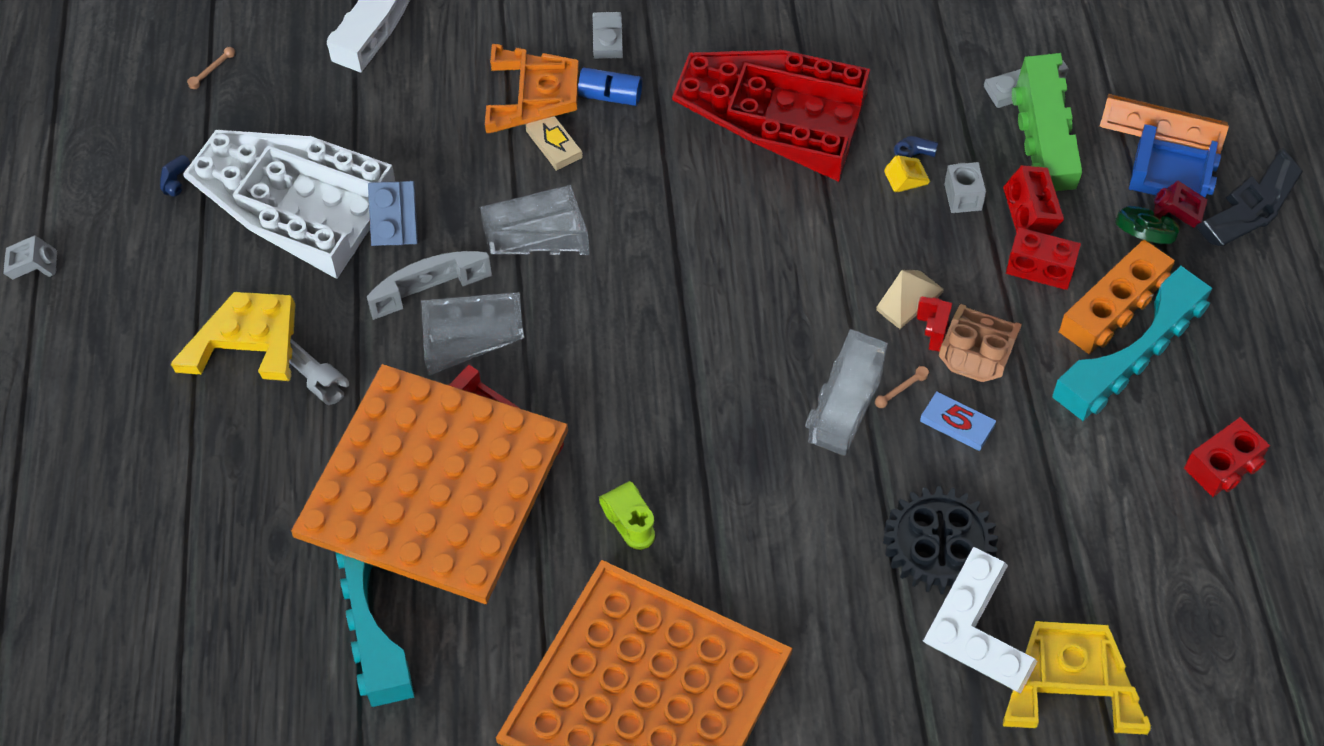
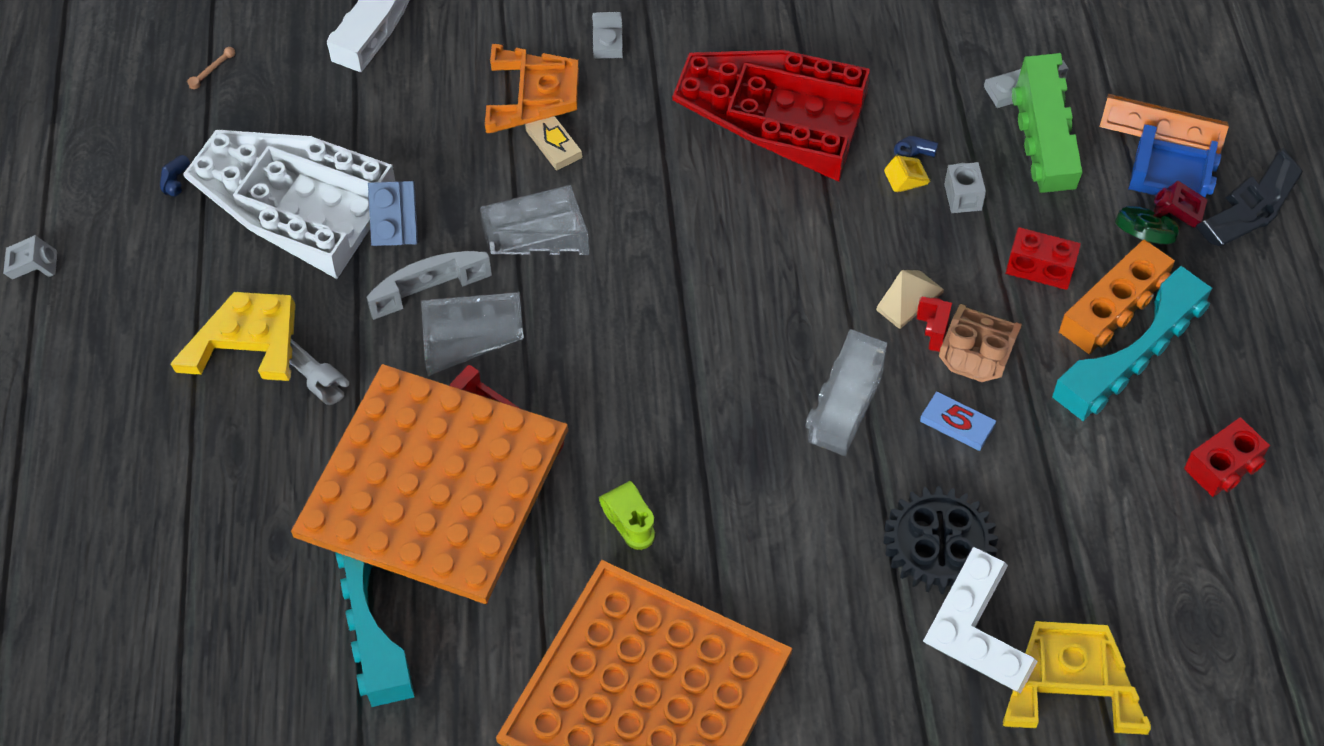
(610, 86): blue pin -> none
(920, 374): nougat hinge -> none
(1033, 200): red brick -> none

